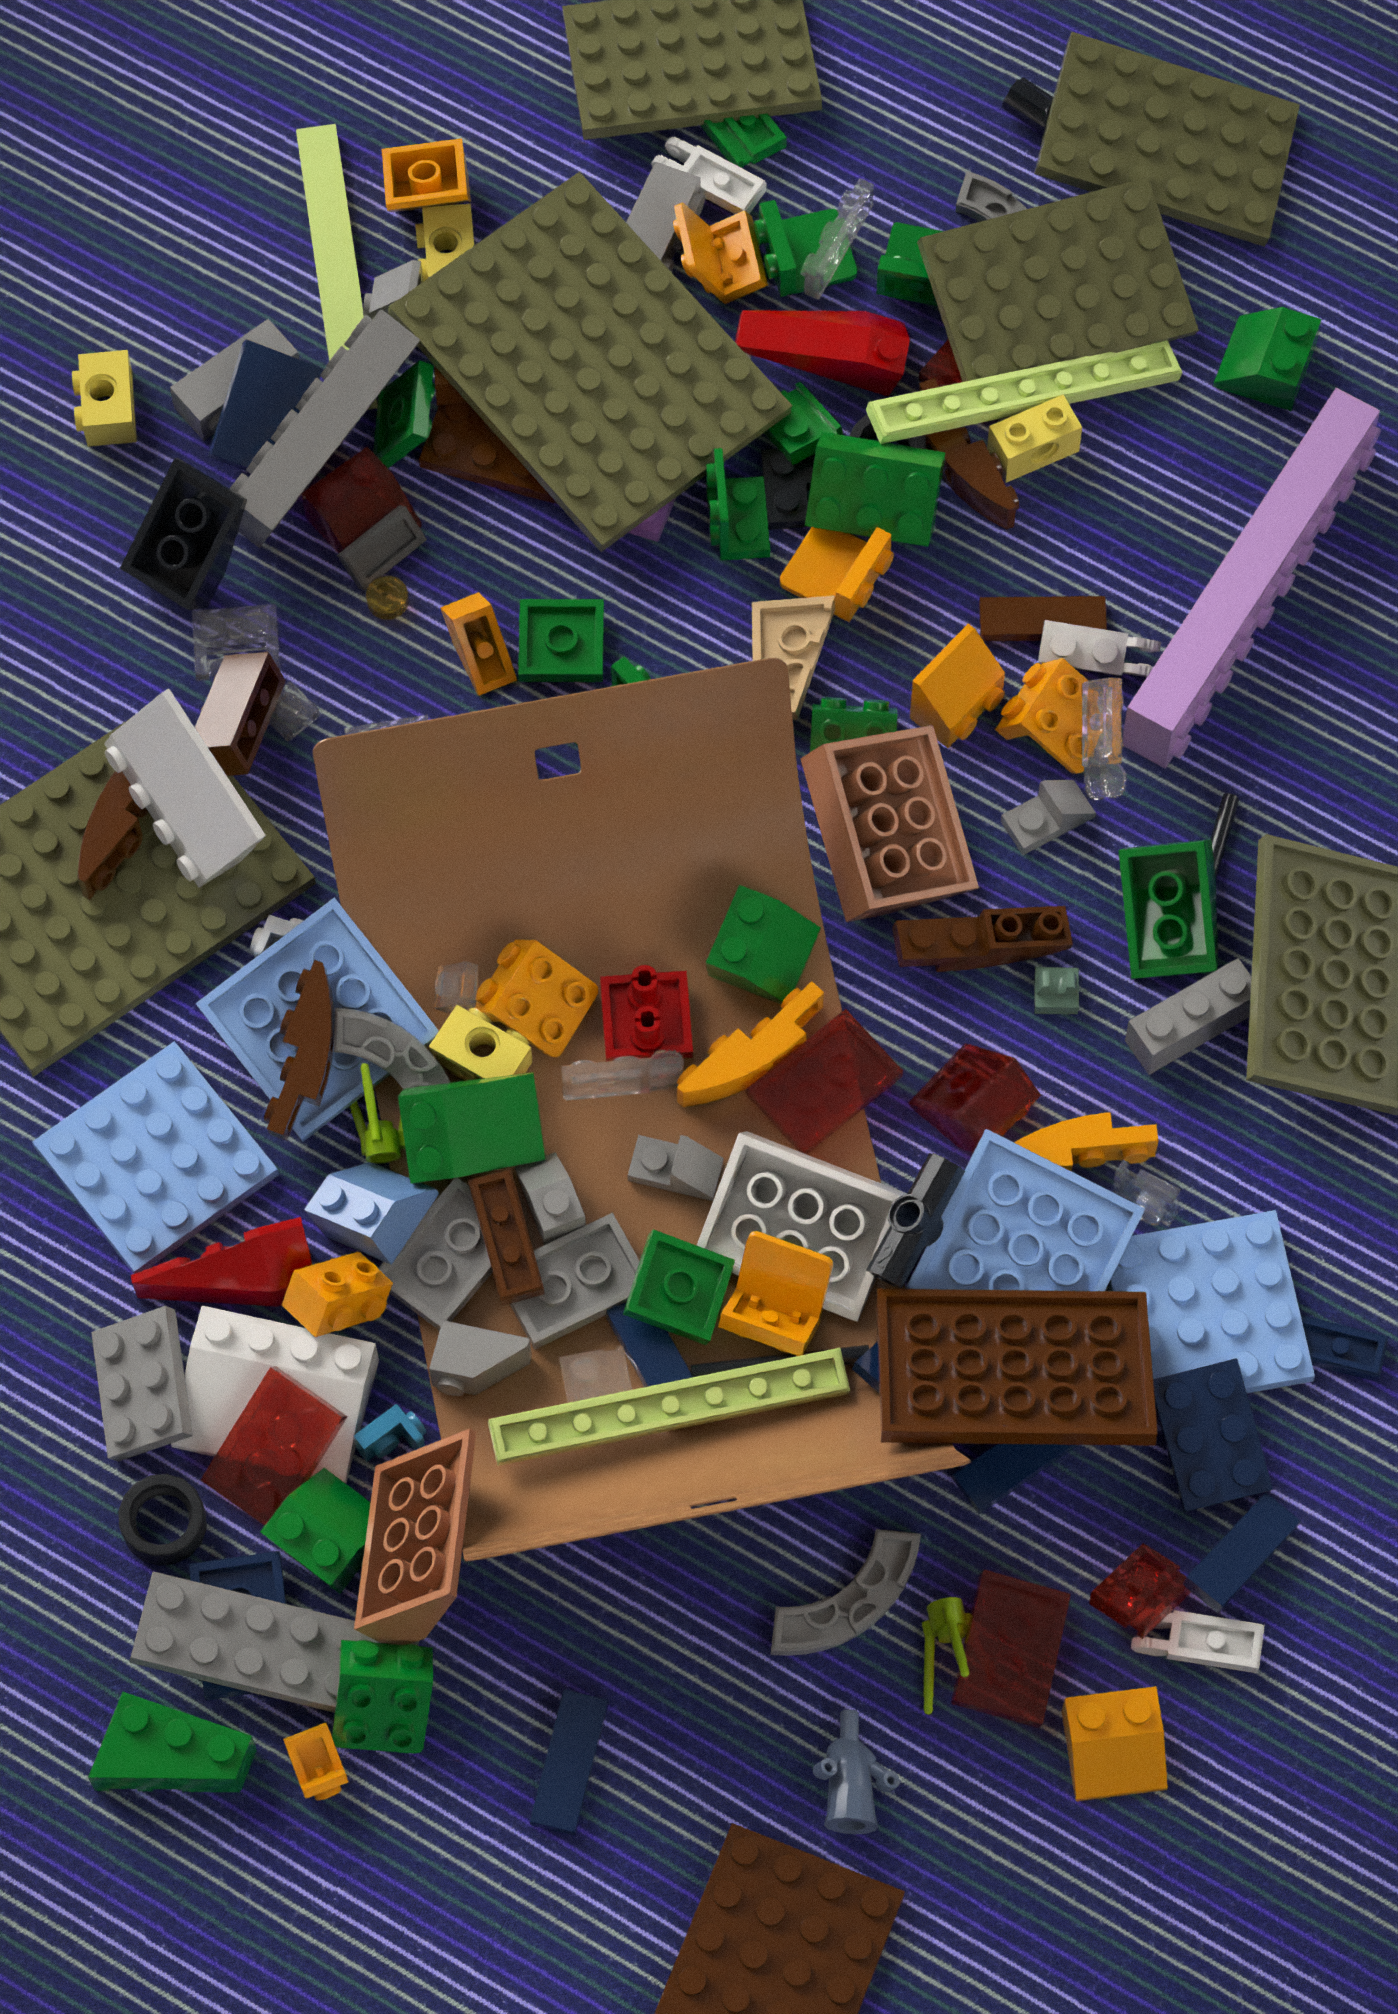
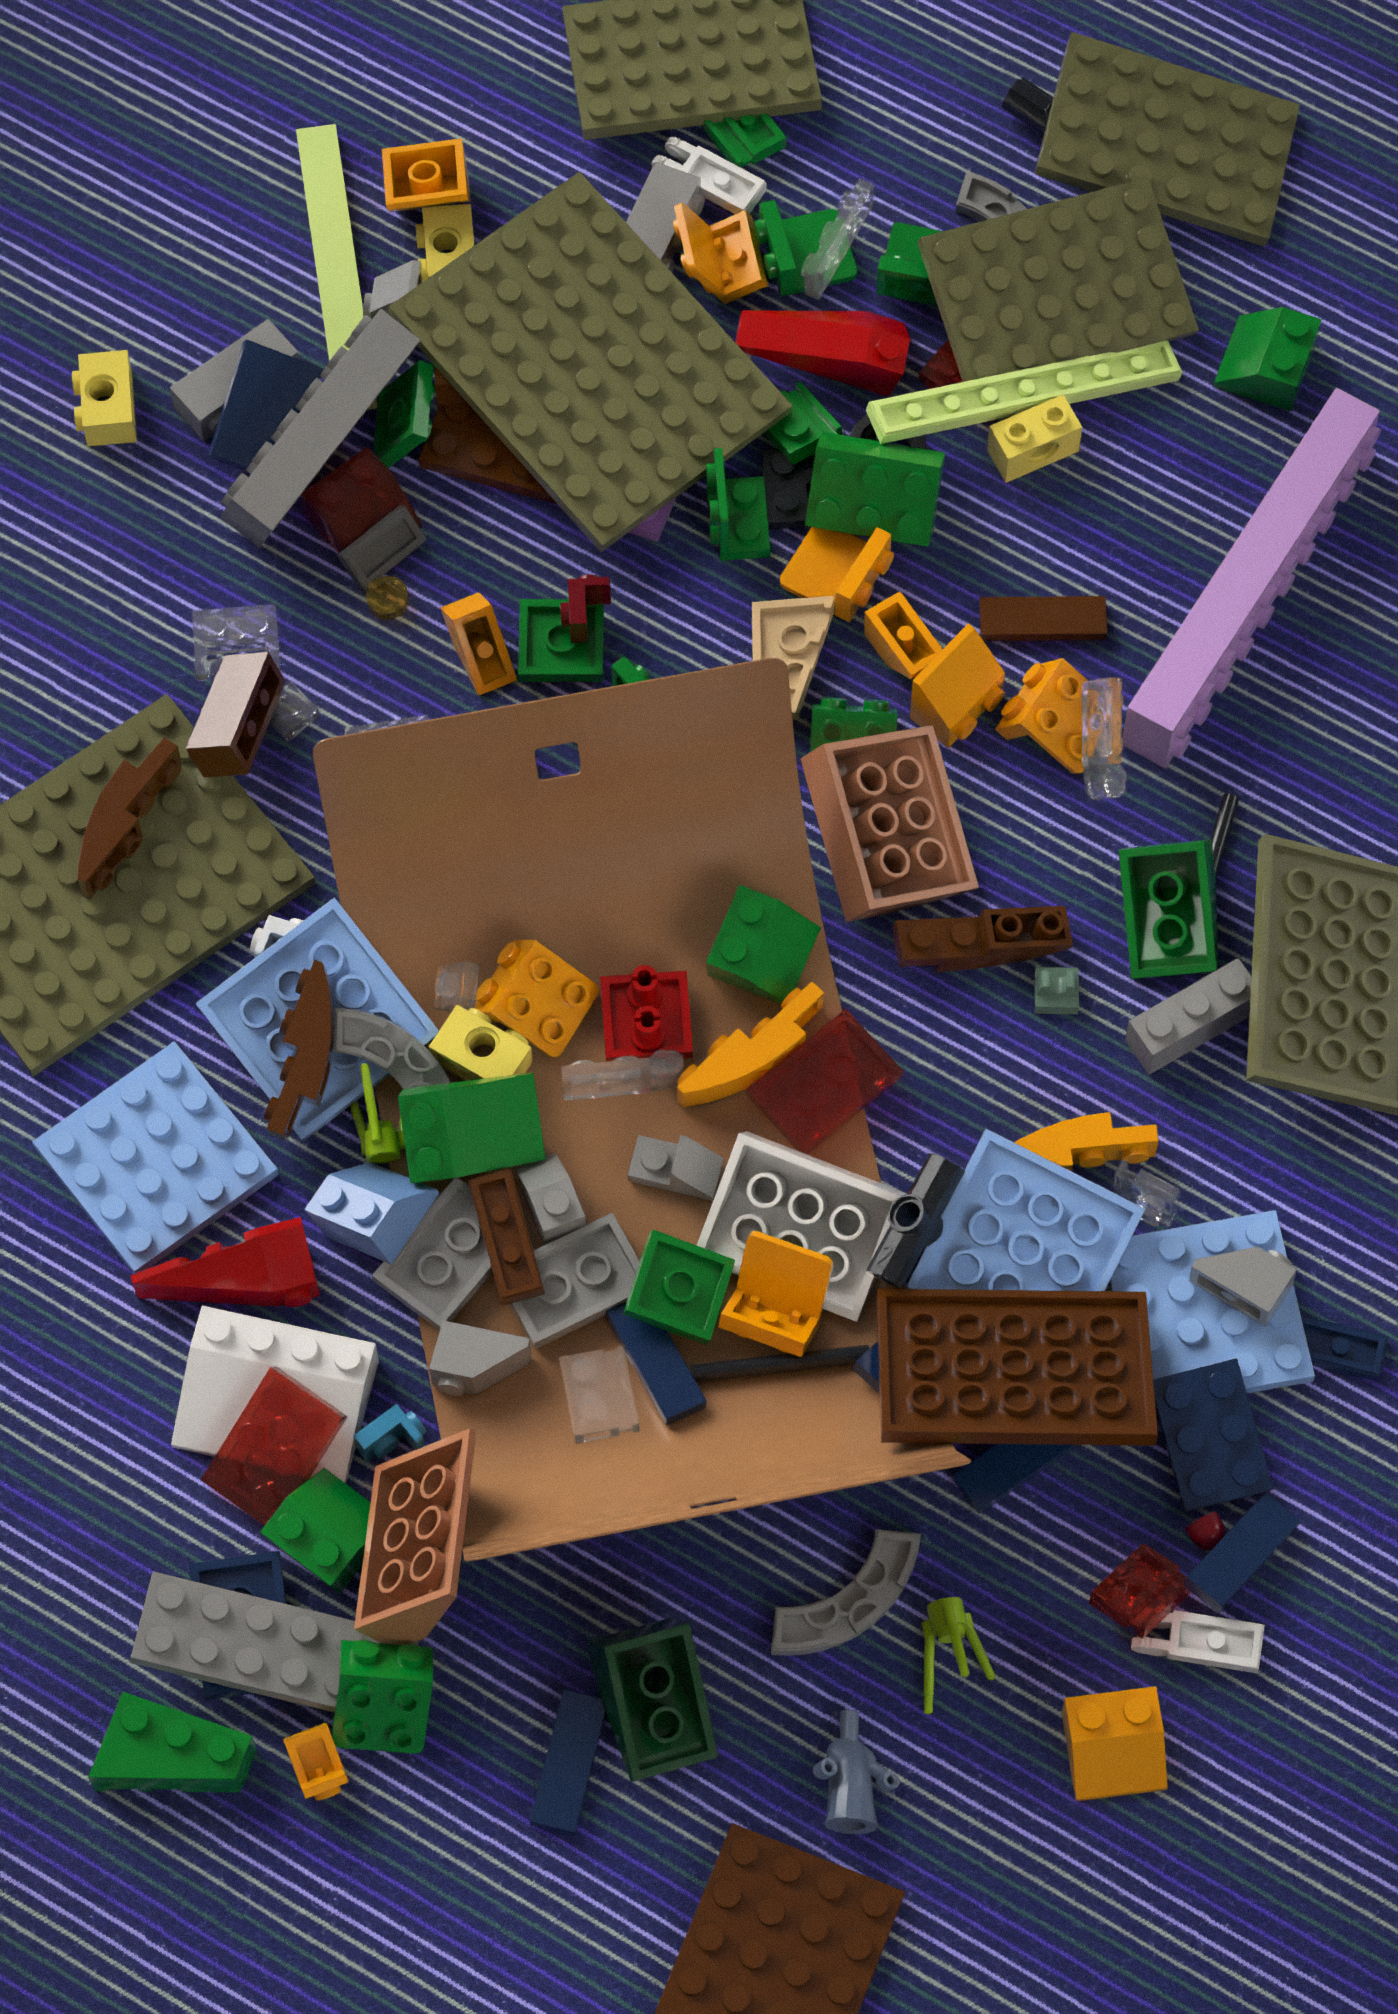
(141, 1383): light grey plate -> none
(157, 1486): black tyre -> none
(183, 790): white slope -> none
(186, 537): black slope -> none
(337, 1294): light orange brick -> none
(583, 591): none -> dark red bracket
(654, 1697): none -> dark green slope
(668, 1406): yellowish green tile -> none
(900, 636): none -> light orange slope
(974, 472): reddish brown slope -> none
(975, 1094): clear red slope -> none
(1011, 1648): clear red plate -> none
(1047, 816): light grey slope -> none
(1093, 648): white hinge -> none
(1206, 1531): none -> dark red hinge
(1246, 1280): none -> light grey slope

